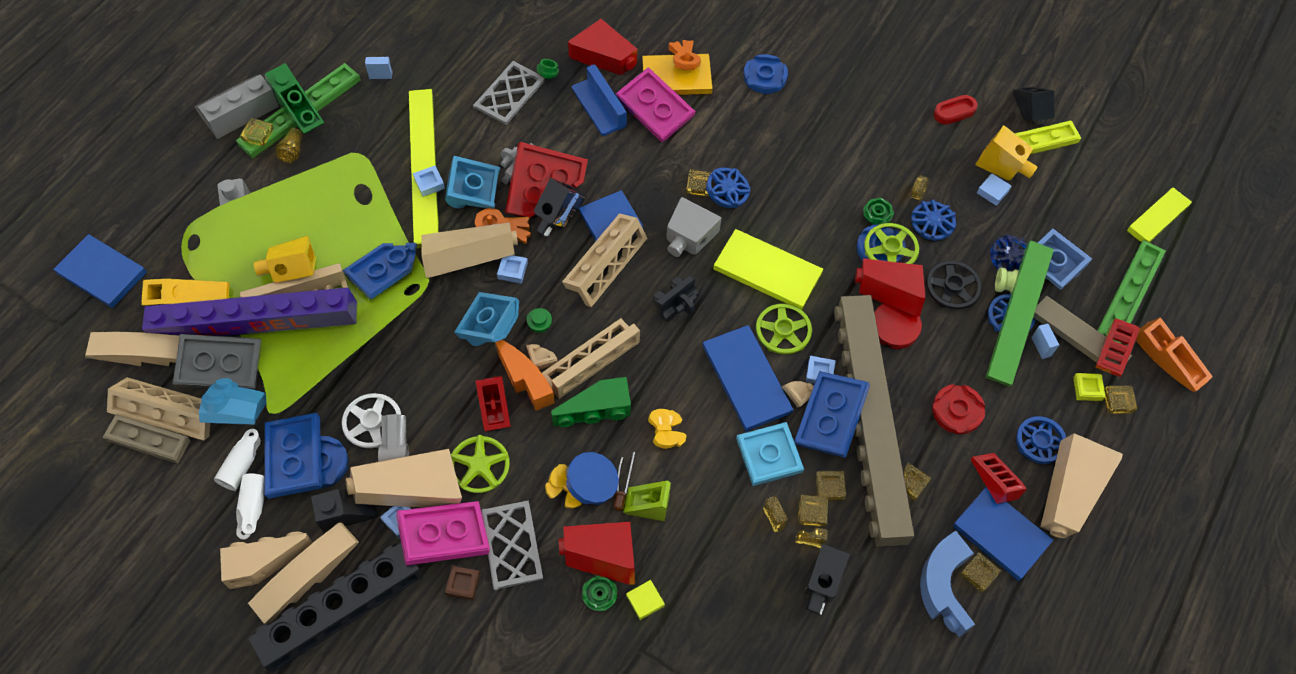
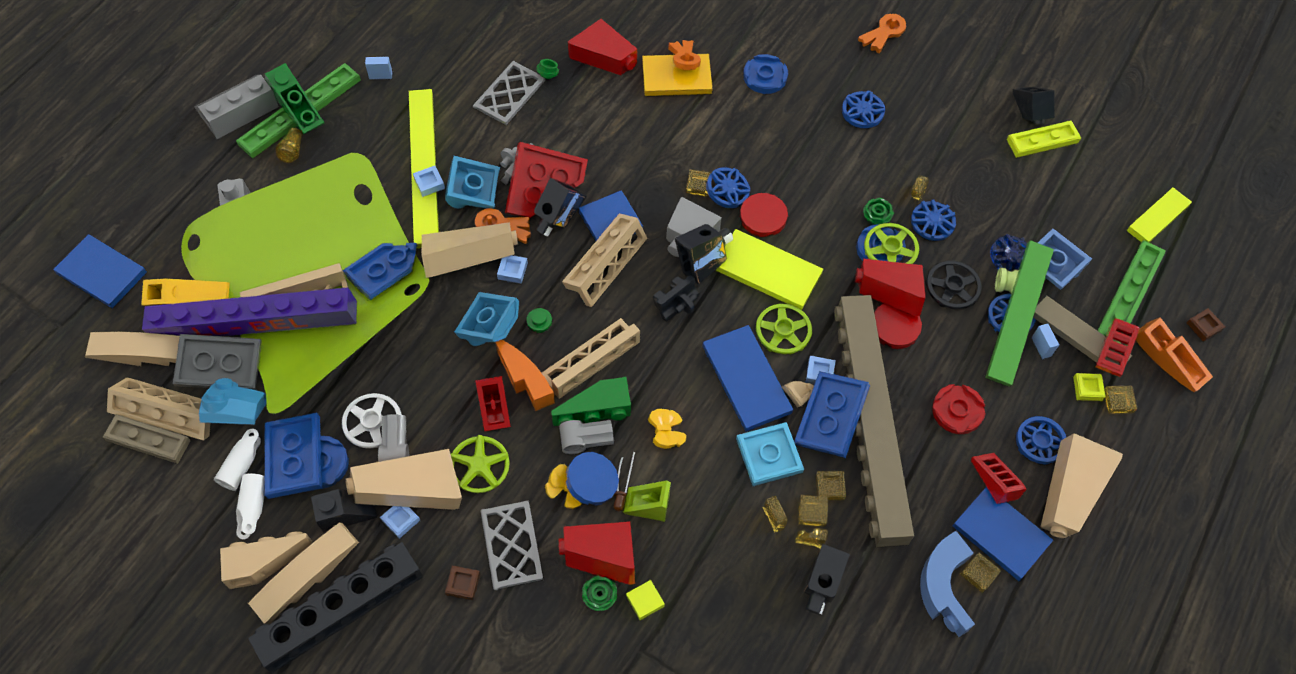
(257, 131): clear yellow tile -> none
(288, 261): yellow torso -> none
(442, 533): dark pink tile -> none
(540, 356): tan tile -> none
(579, 436): none -> light grey piece
(600, 102): blue panel -> none
(655, 104): dark pink tile -> none
(702, 251): none -> black torso
(763, 214): none -> red tile
(863, 109): none -> blue wheel
(889, 26): none -> orange piece
(914, 481): clear yellow tile -> none
(955, 109): red tile -> none
(994, 189): light blue tile -> none
(1007, 156): yellow torso -> none
(1205, 324): none -> reddish brown tile

